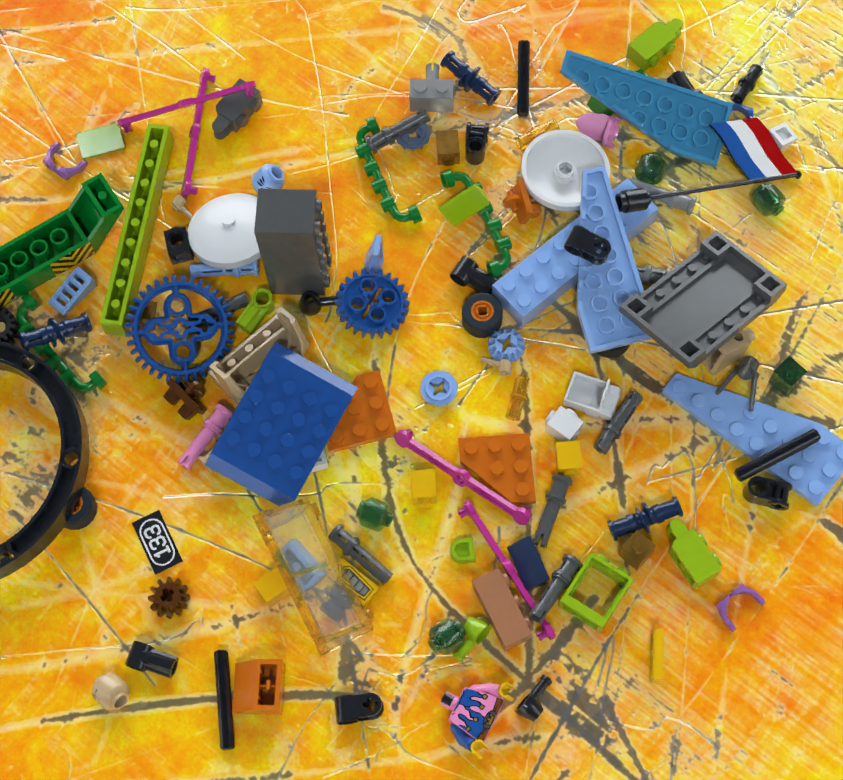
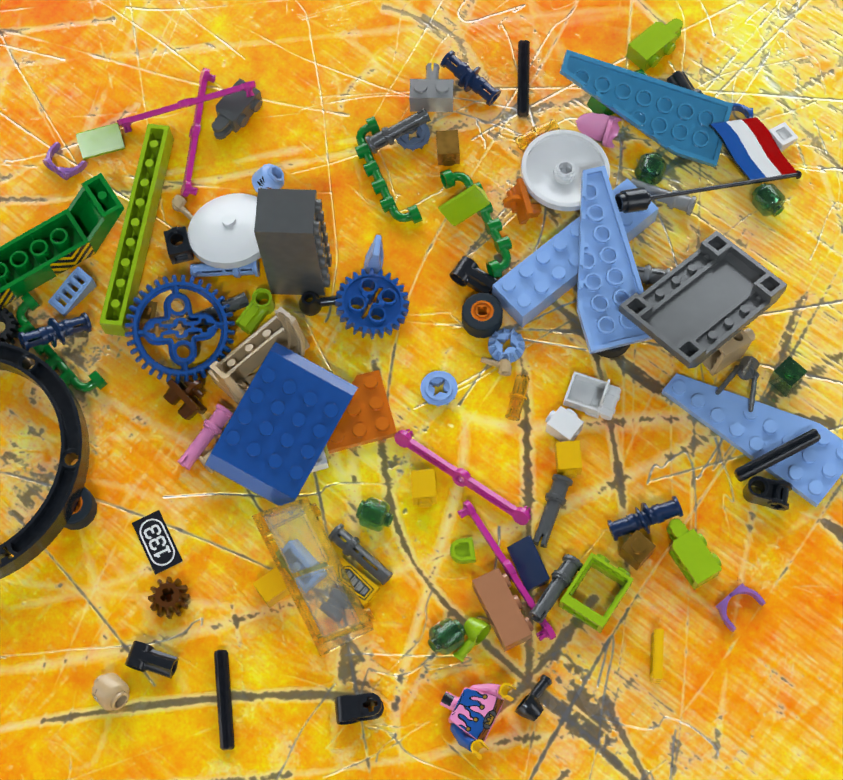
(259, 687): orange slope -> none
(476, 140): black piece -> none
(502, 464): orange plate -> none
(585, 244): black piece -> none
(613, 430): dark grey pin -> none
(746, 83): black pin -> none

